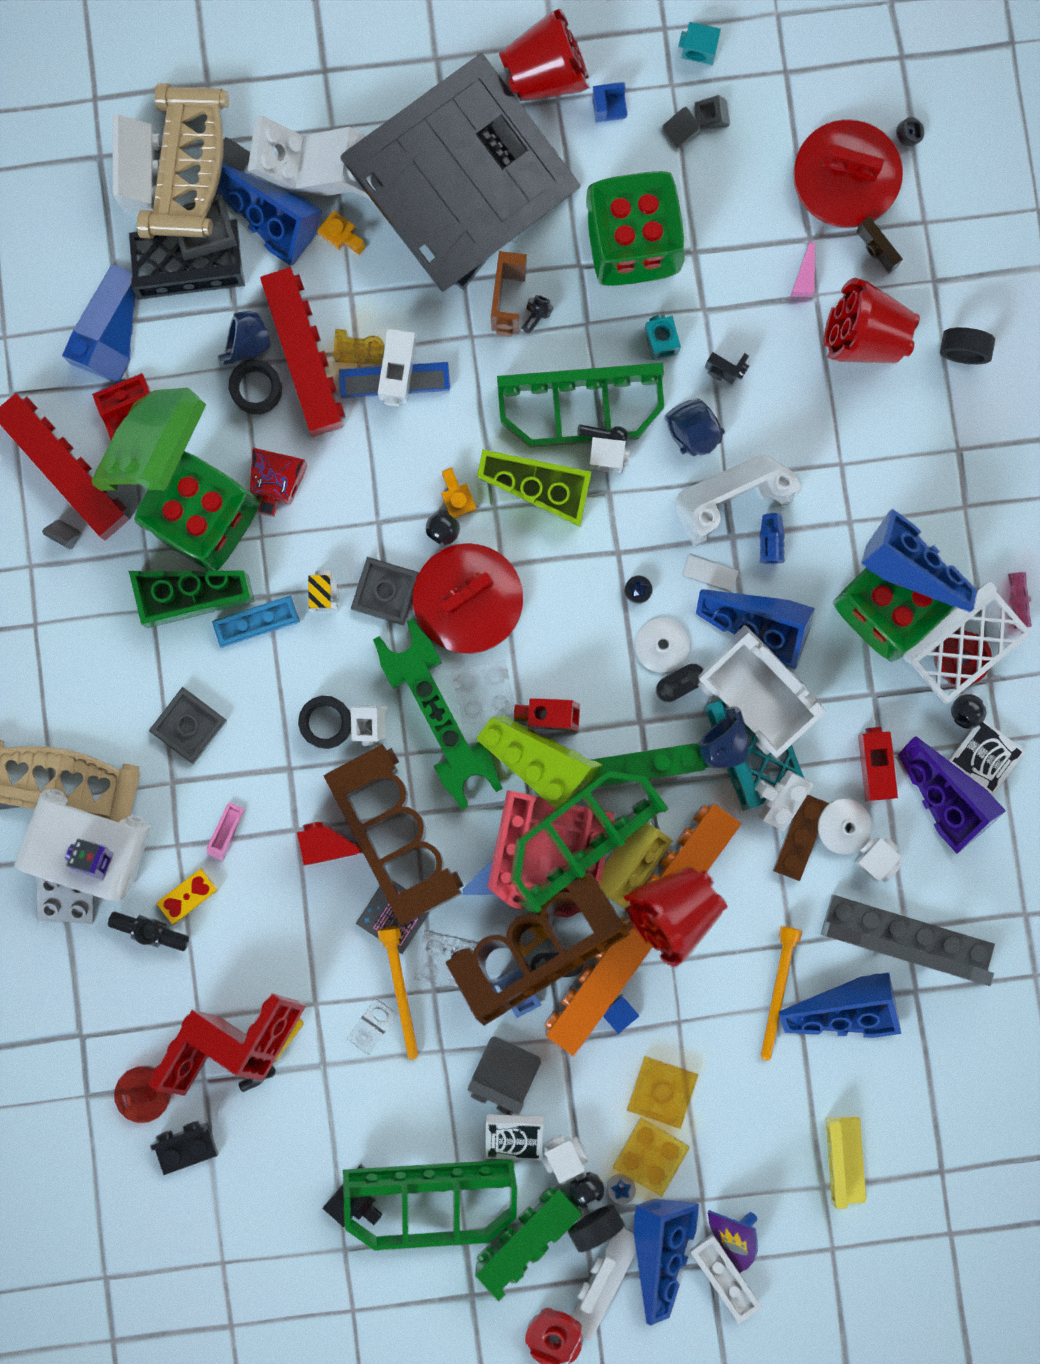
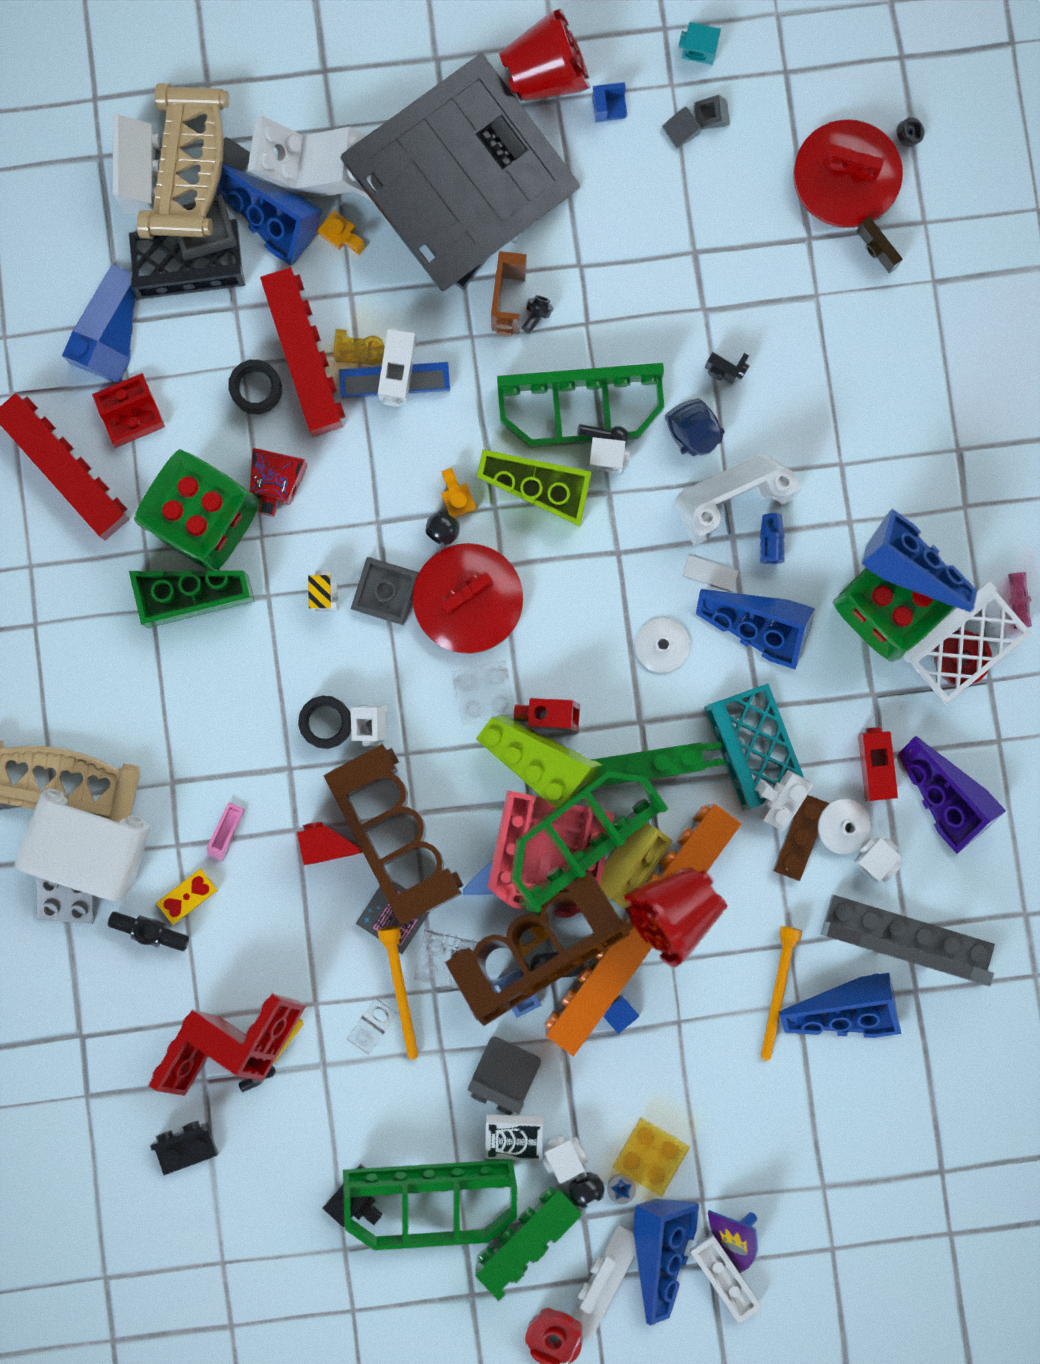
(62, 533): dark grey slope -> none
(89, 858): slope -> none
(138, 1100): clear red tile -> none
(150, 440): bright green wedge -> none
(188, 725): dark grey tile -> none
(245, 338): dark blue helmet -> none
(255, 621): dark azure tile -> none
(414, 667): green piece -> none
(596, 1228): black tyre -> none
(635, 228): green piece -> none
(638, 589): black tile -> none
(658, 348): teal brick -> none
(662, 1092): clear yellow plate -> none
(675, 677): black beam -> none
(726, 742): dark blue helmet -> none
(763, 689): white windscreen -> none
(805, 280): bright pink piece -> none
(845, 1161): light yellow panel -> none
(869, 326): red cone -> none
(967, 345): black tyre -> none
(968, 711): black piece -> none
(987, 756): tile -> none

